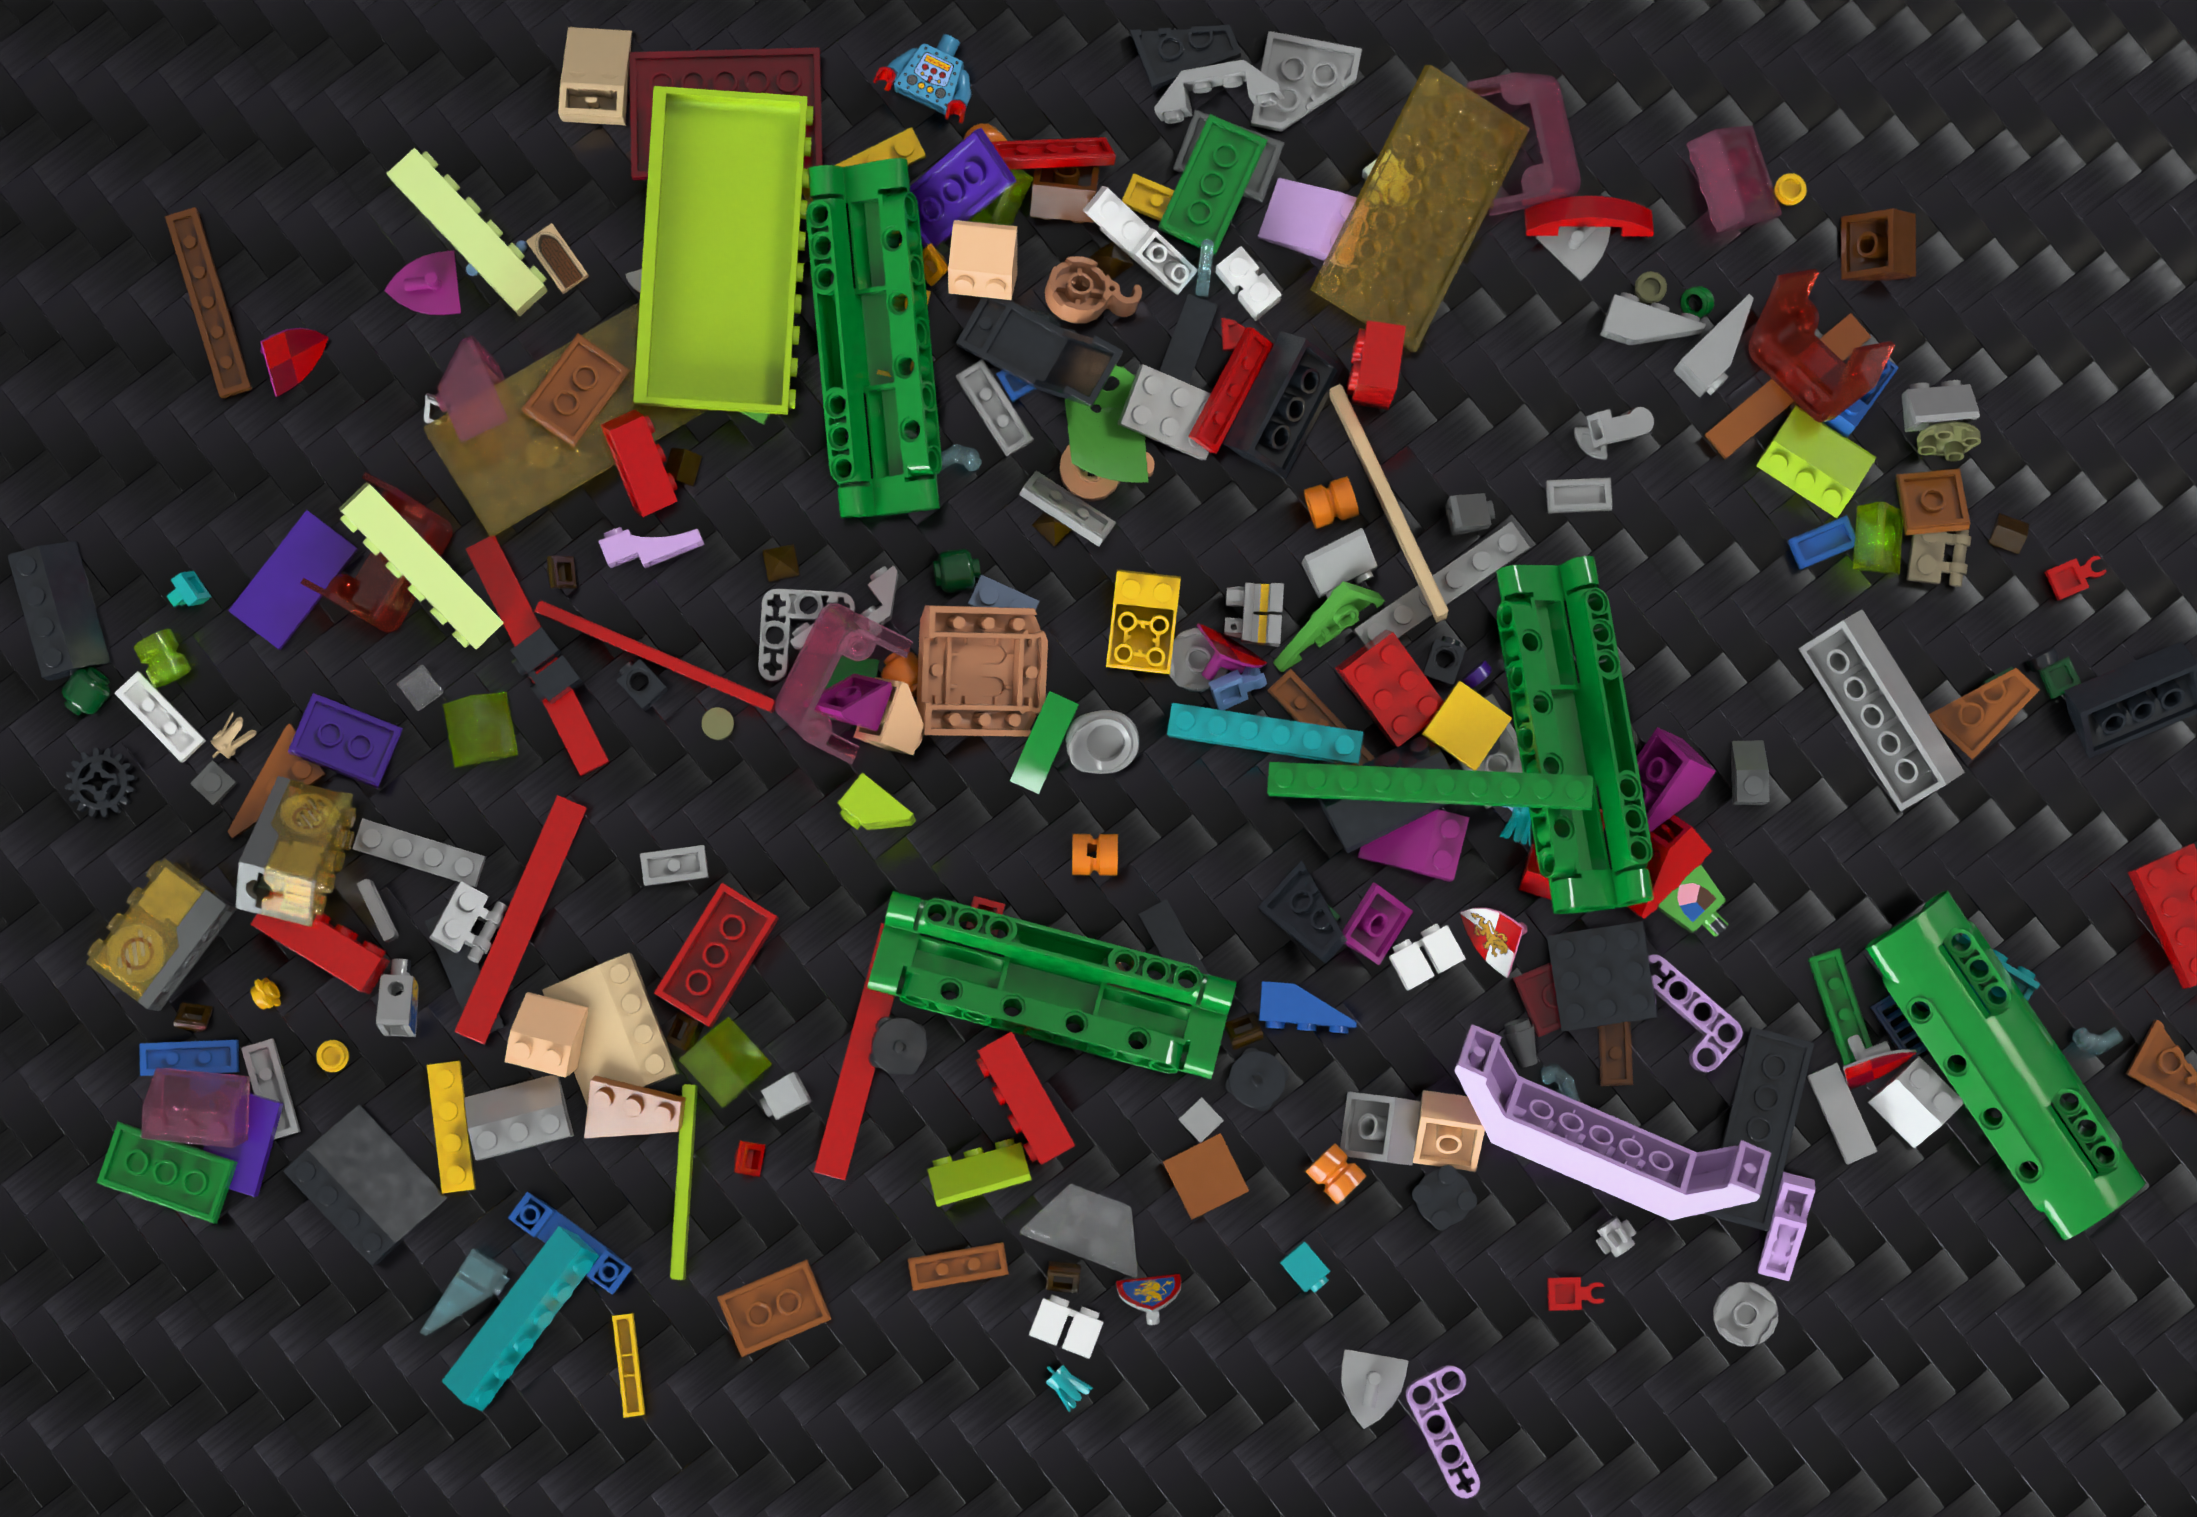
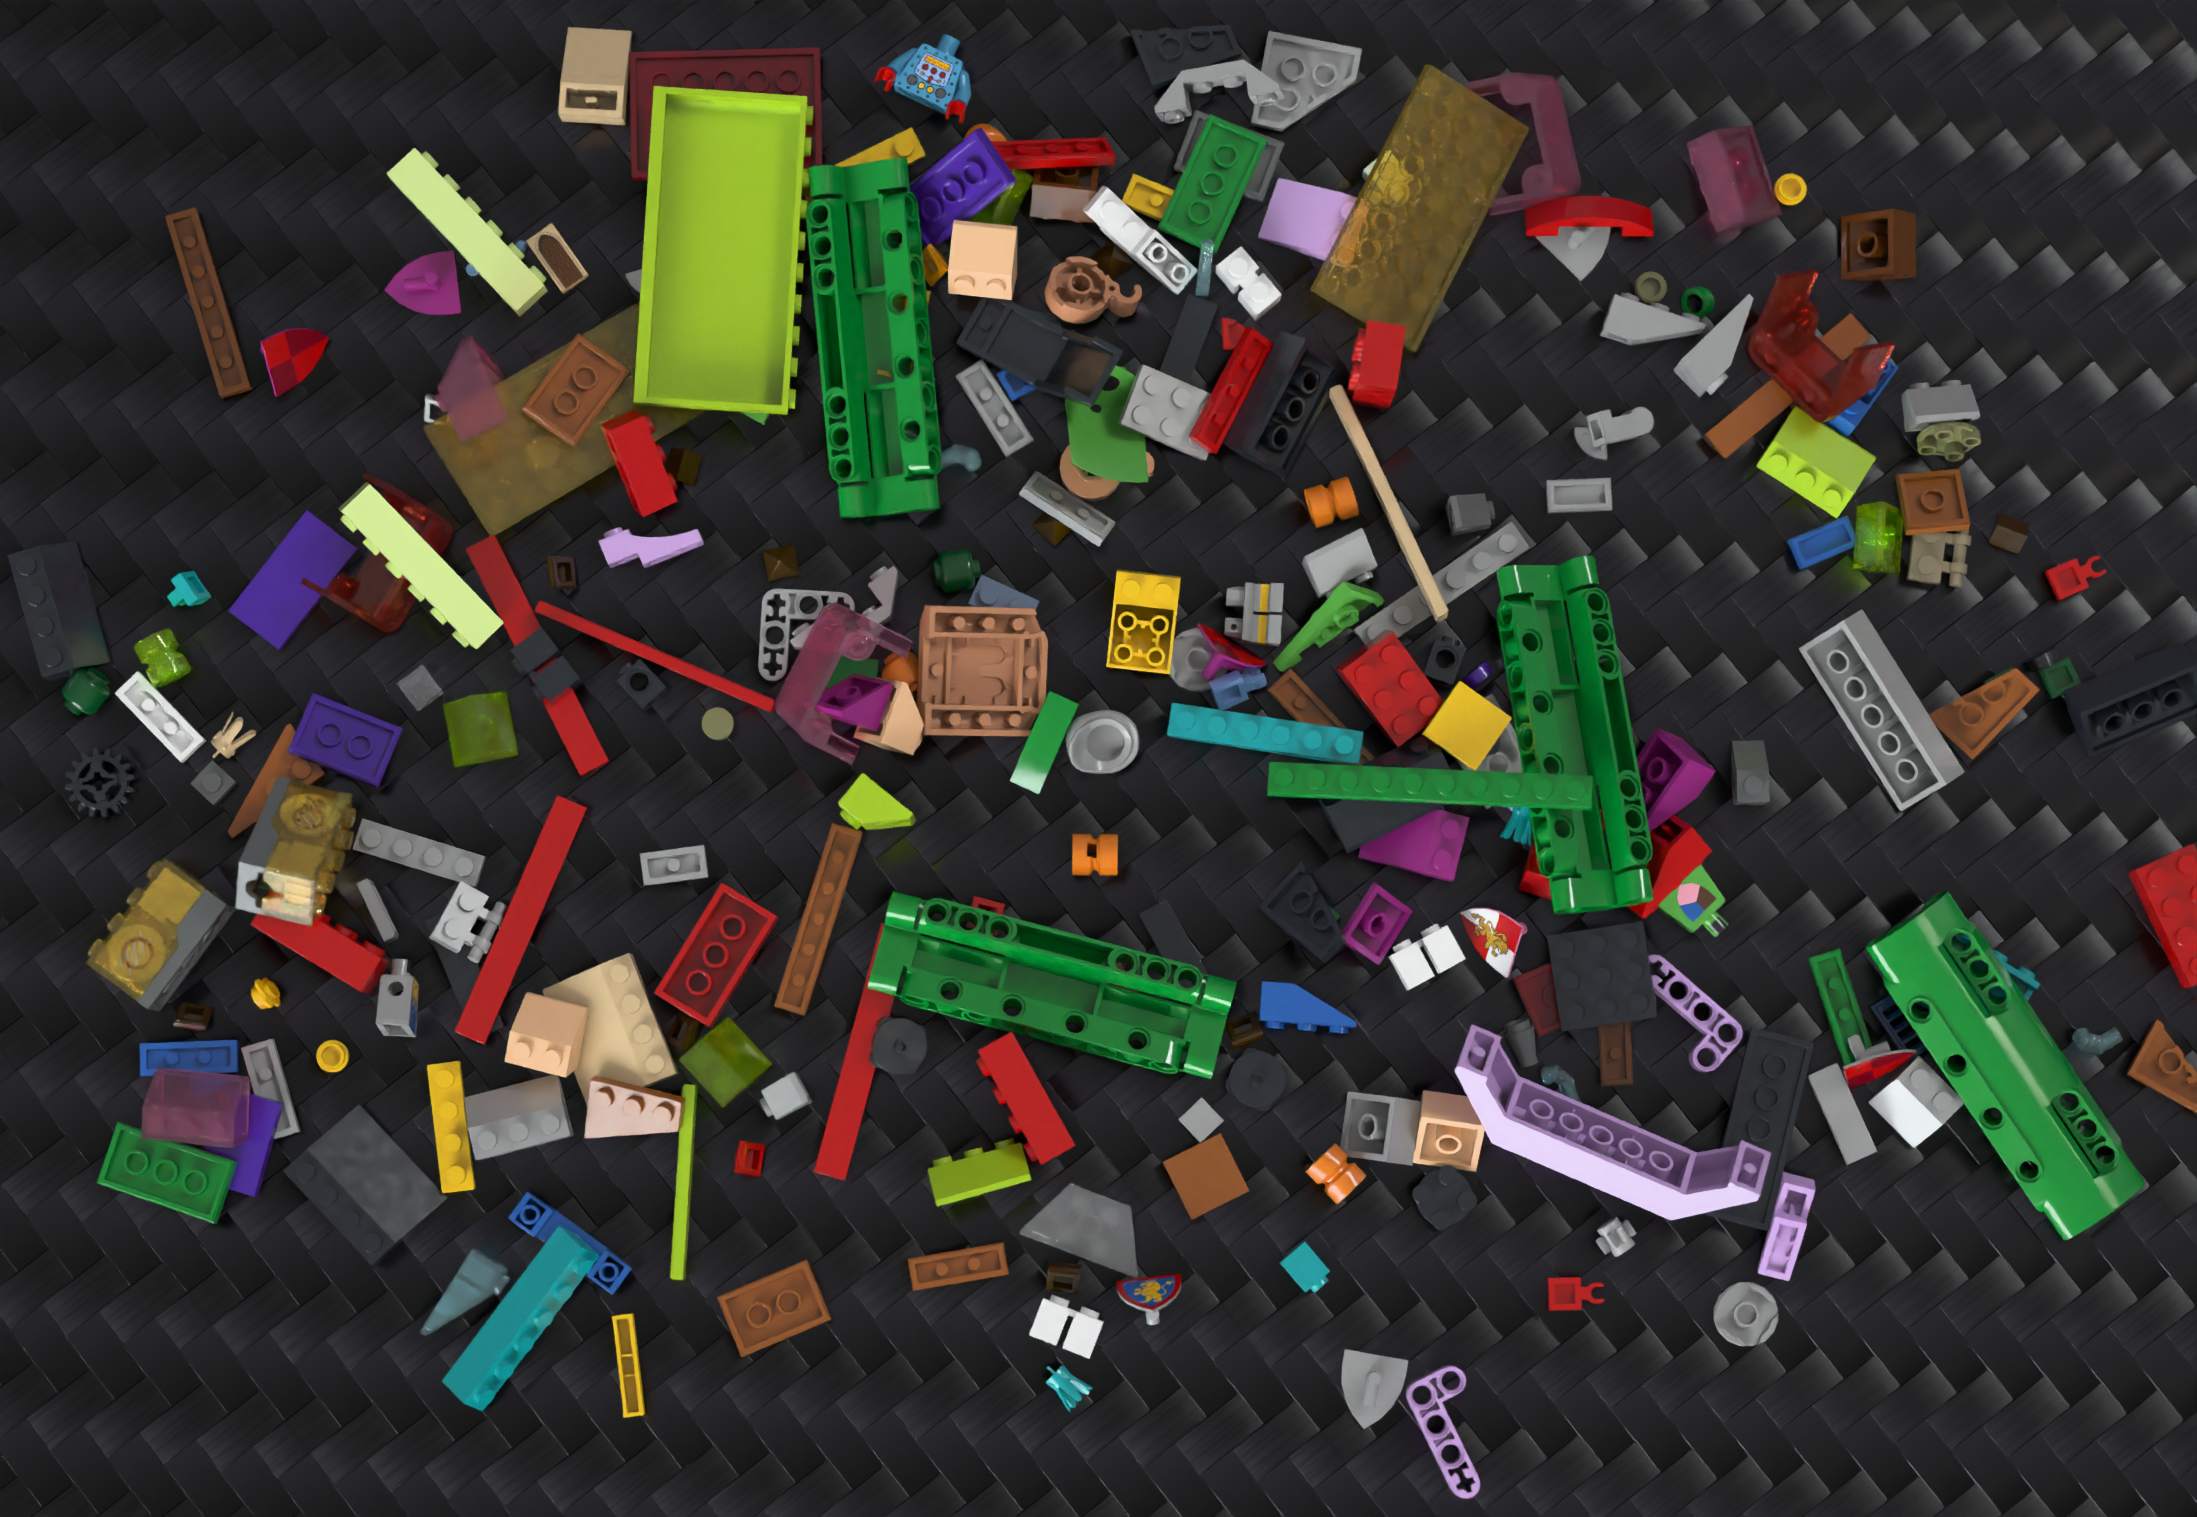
(818, 919): none -> dark orange tile

